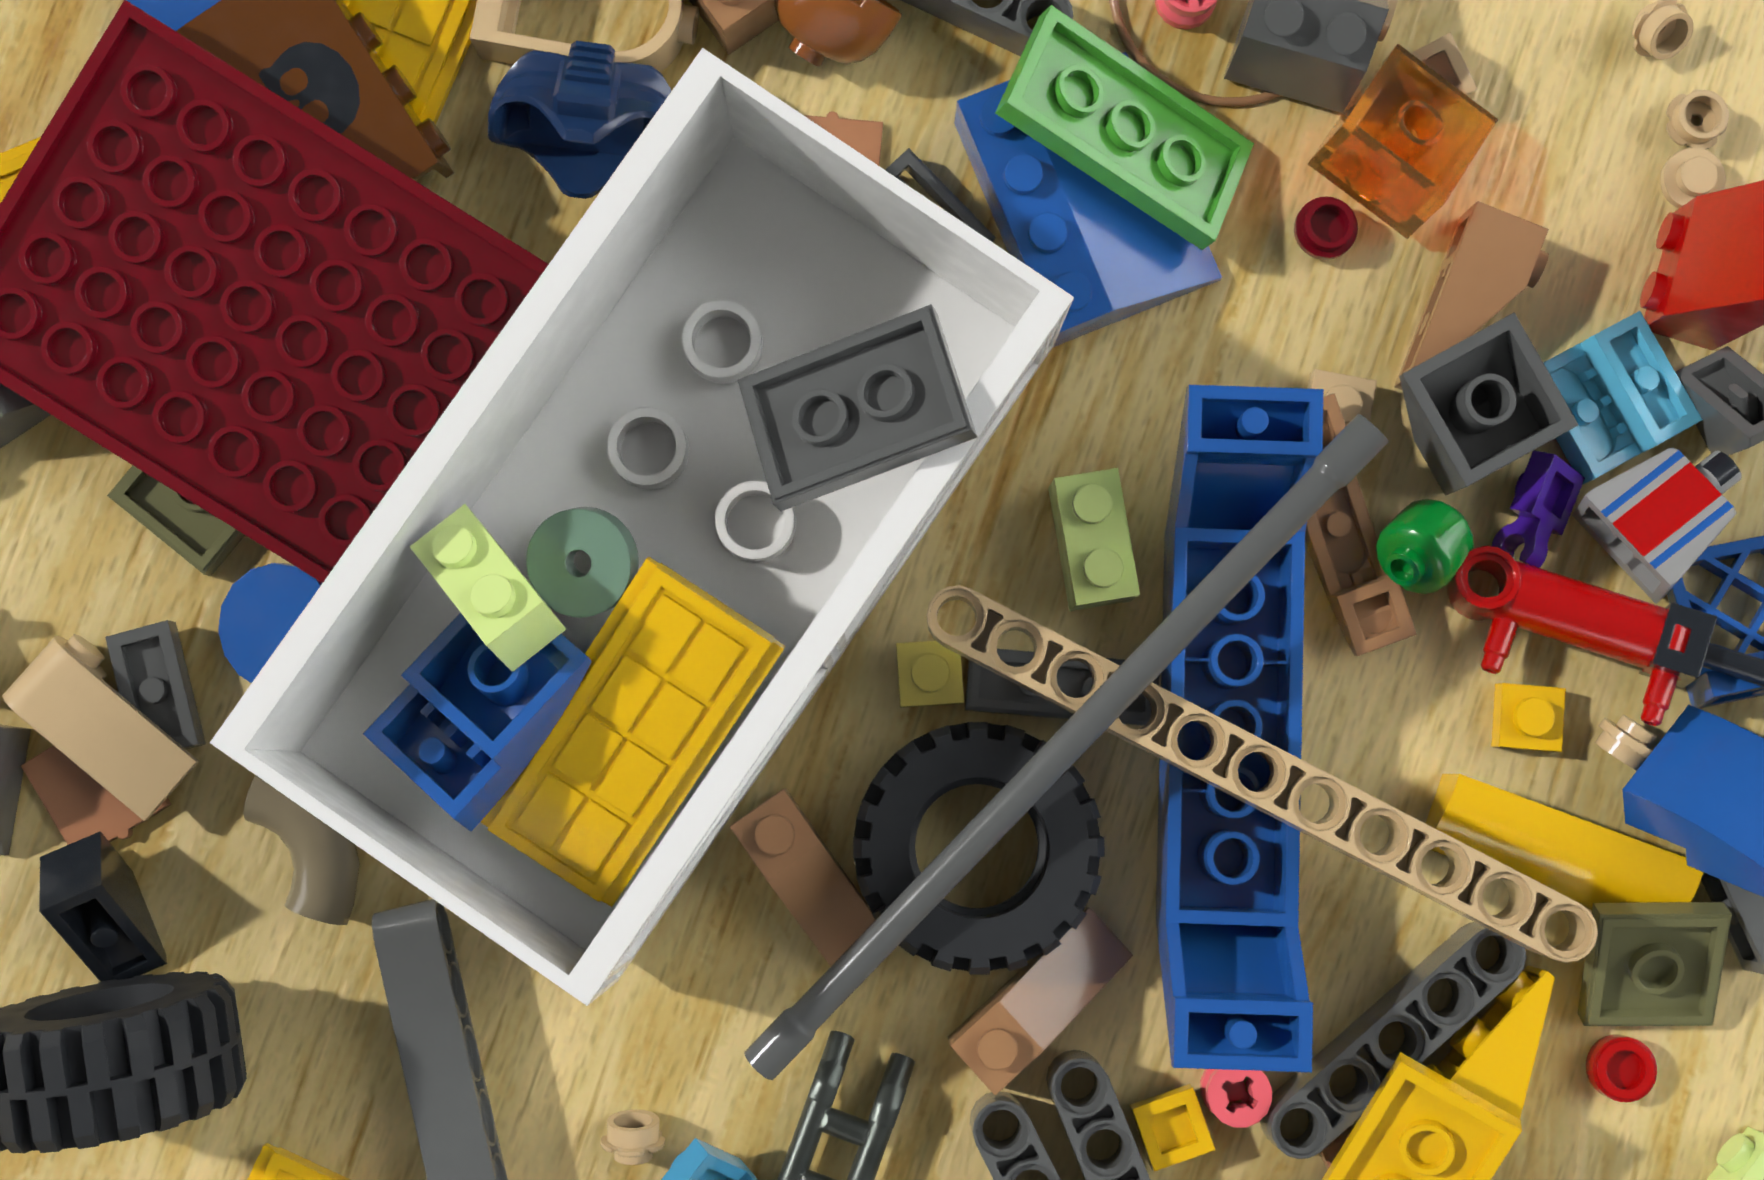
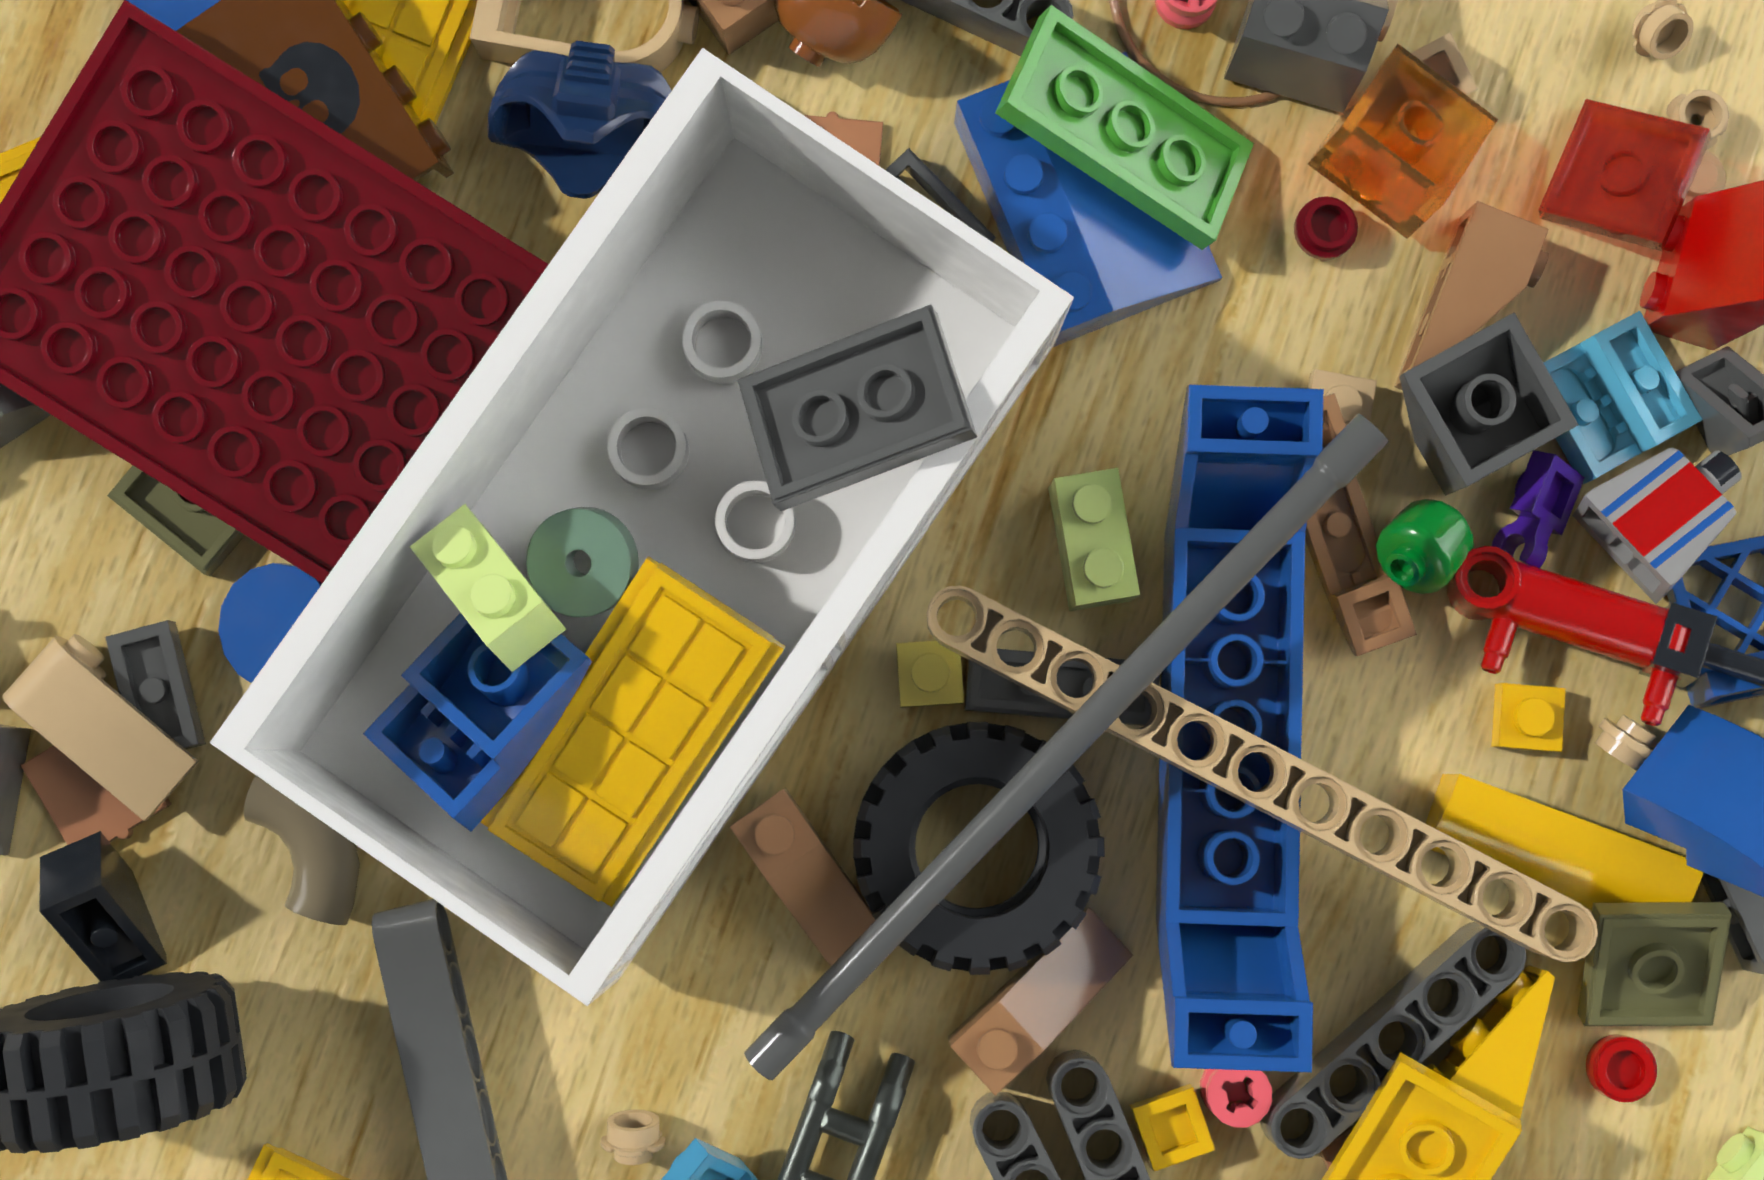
(1624, 174): none -> clear red tile

